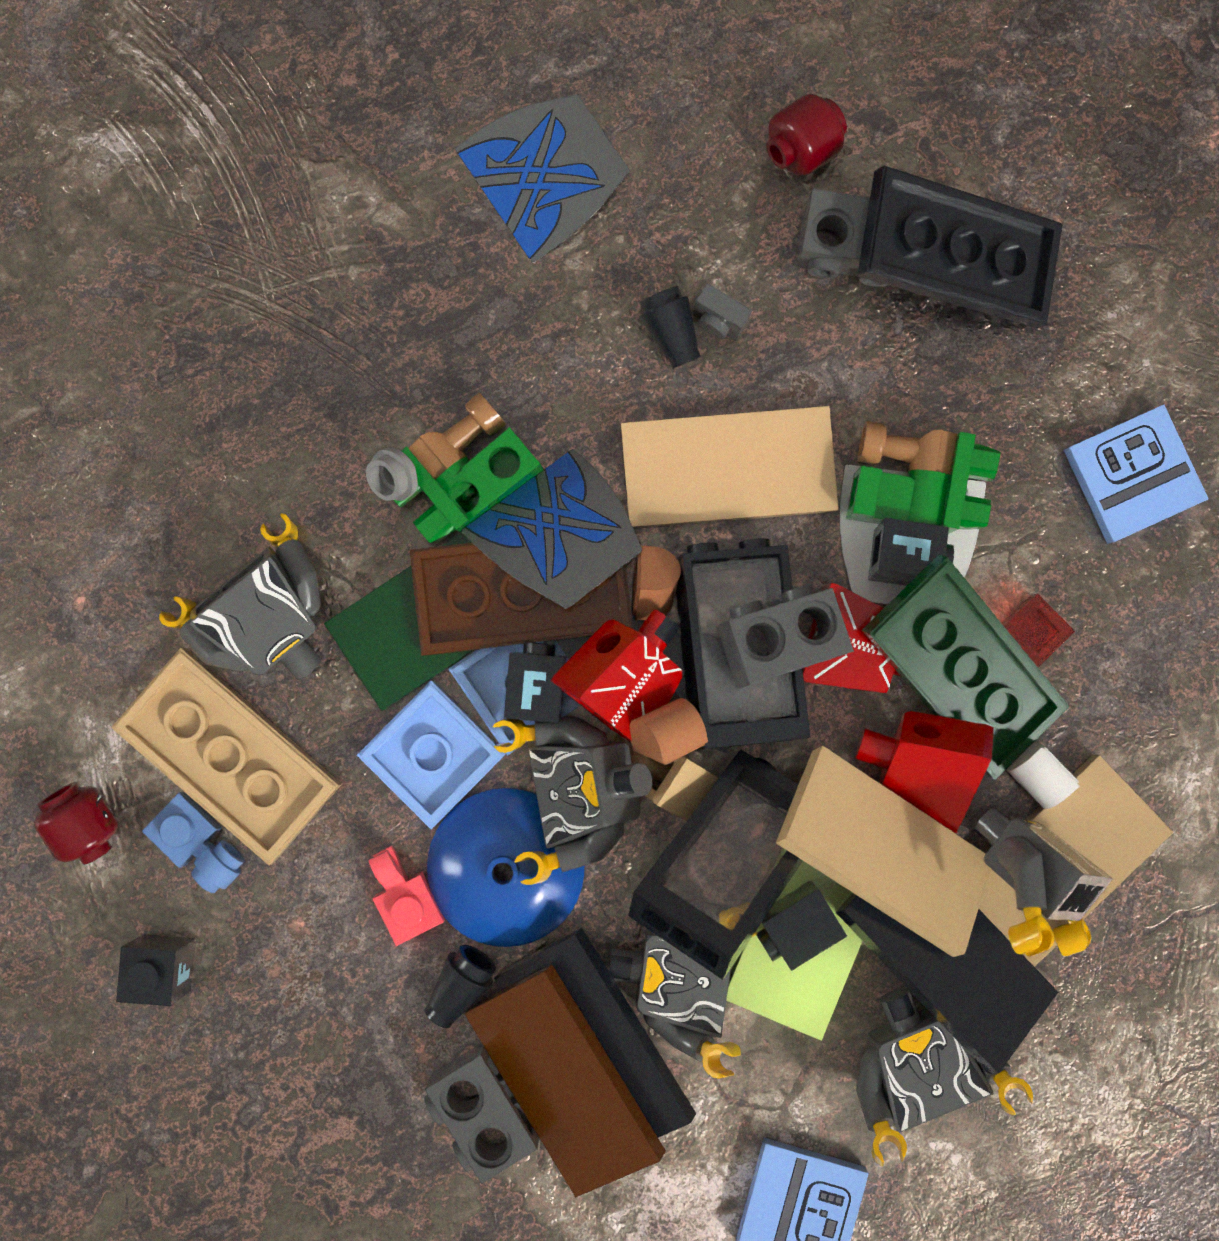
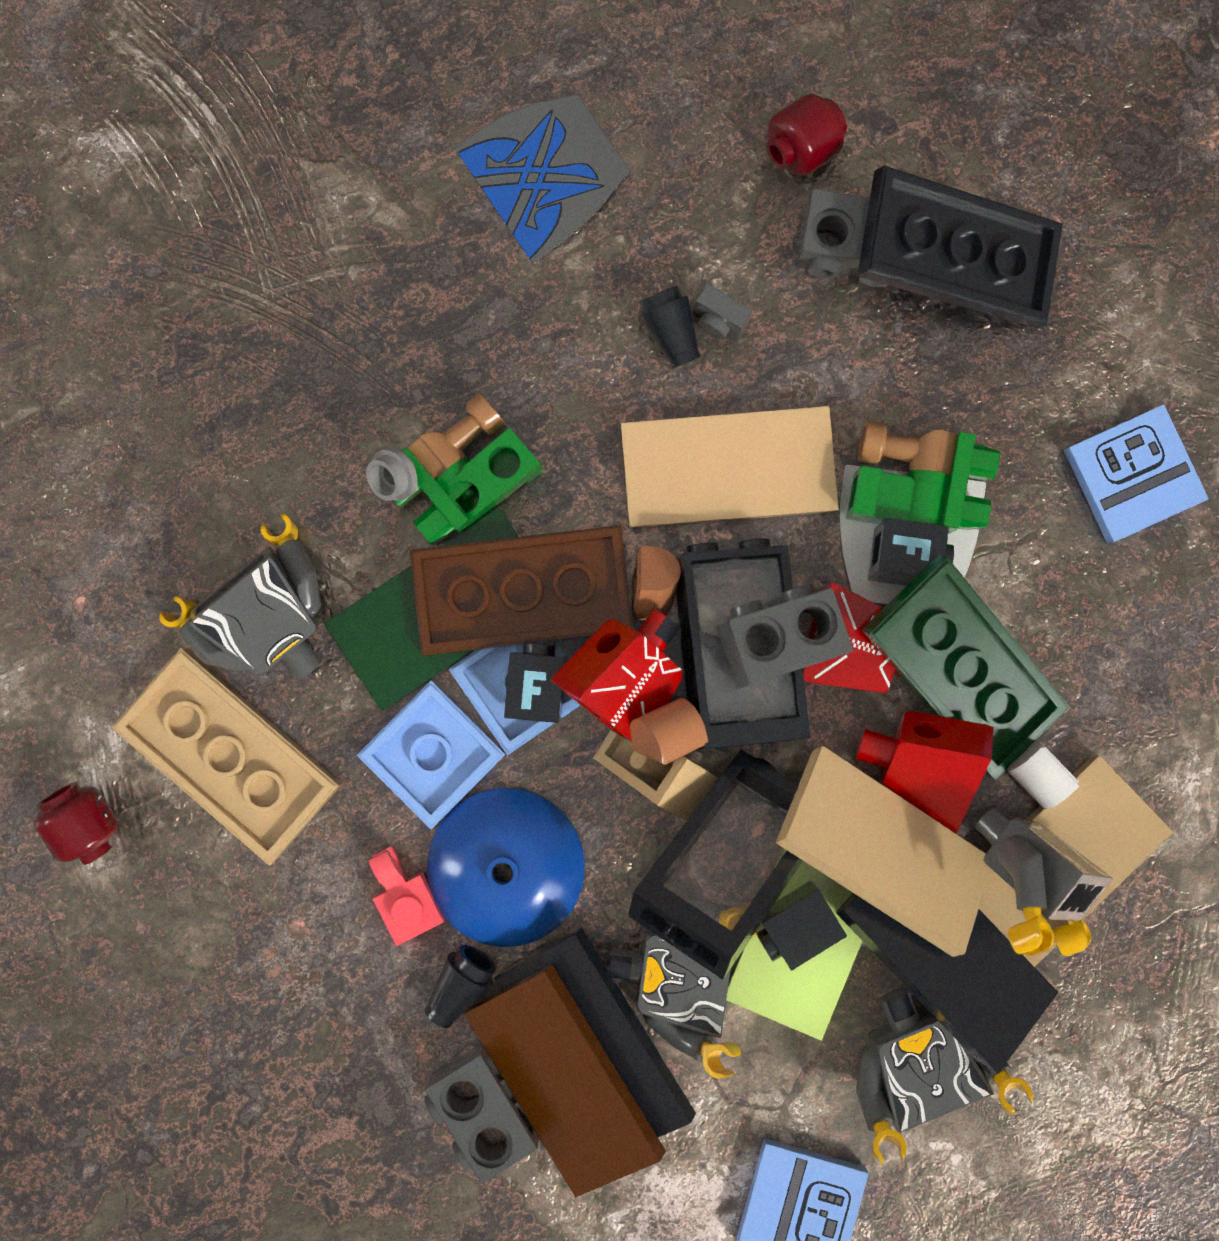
(155, 970): black brick -> none
(185, 832): medium blue plate -> none
(558, 531): sticker -> none
(581, 788): dark grey torso -> none
(1037, 628): clear red plate -> none

